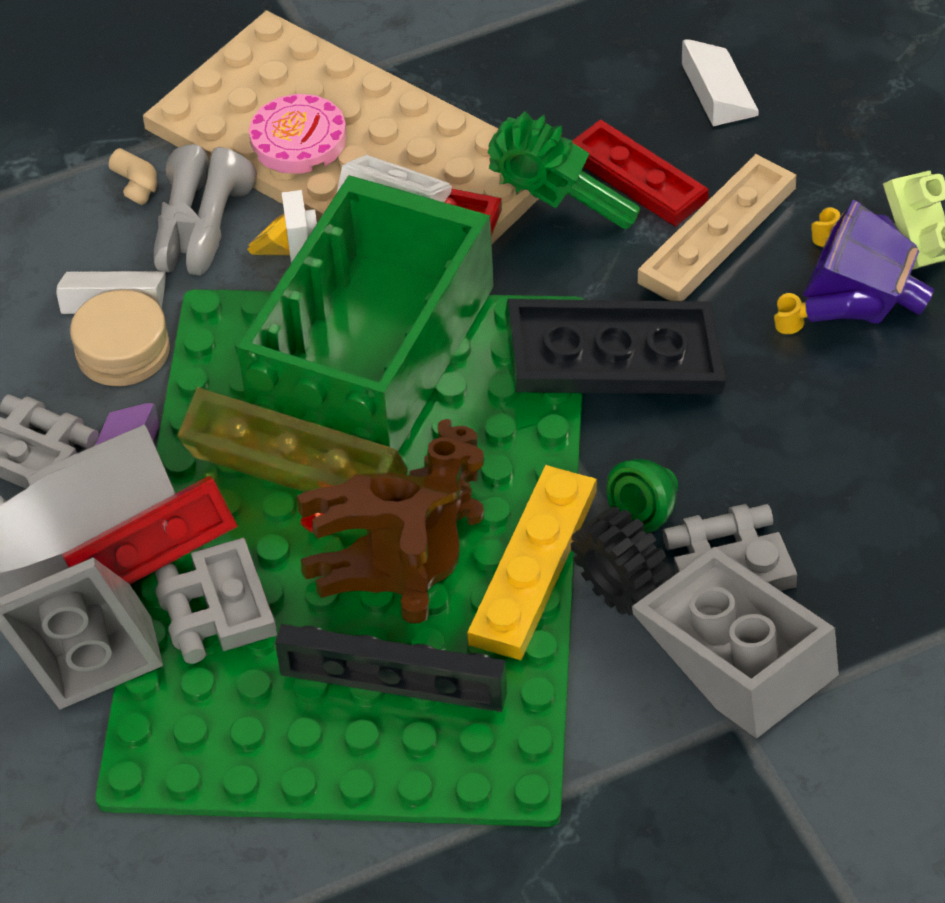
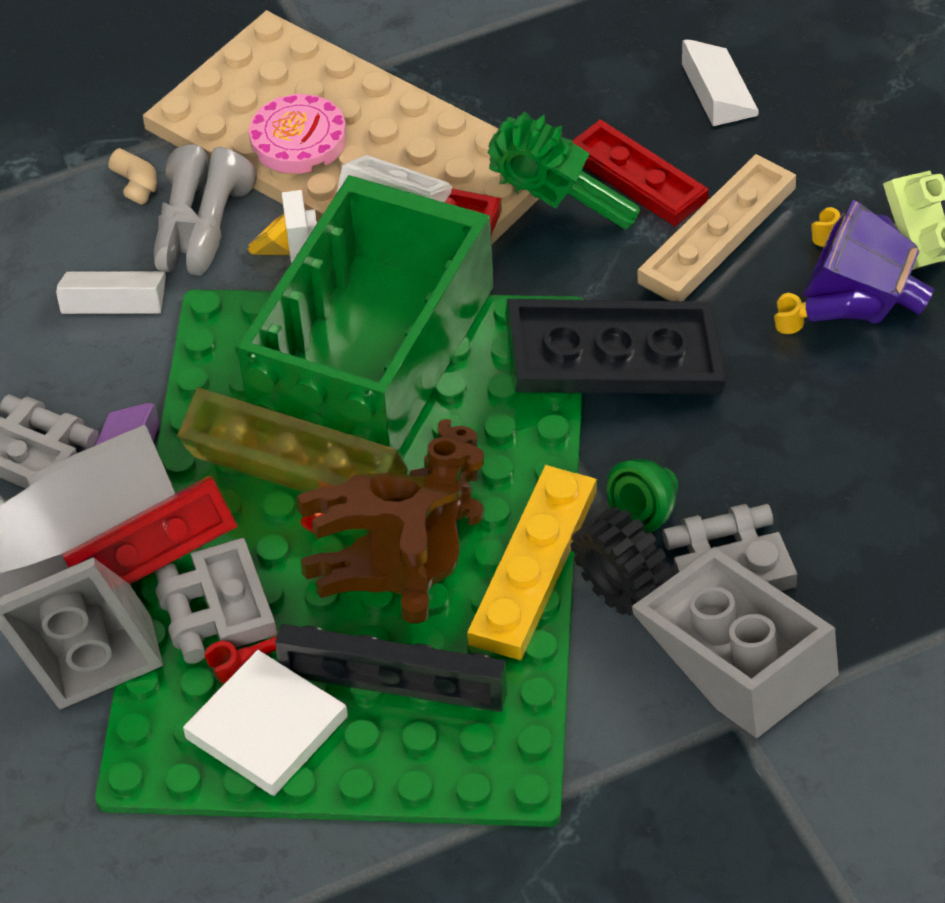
(120, 338): tan head -> none
(225, 652): none -> red hand
(265, 722): none -> white tile

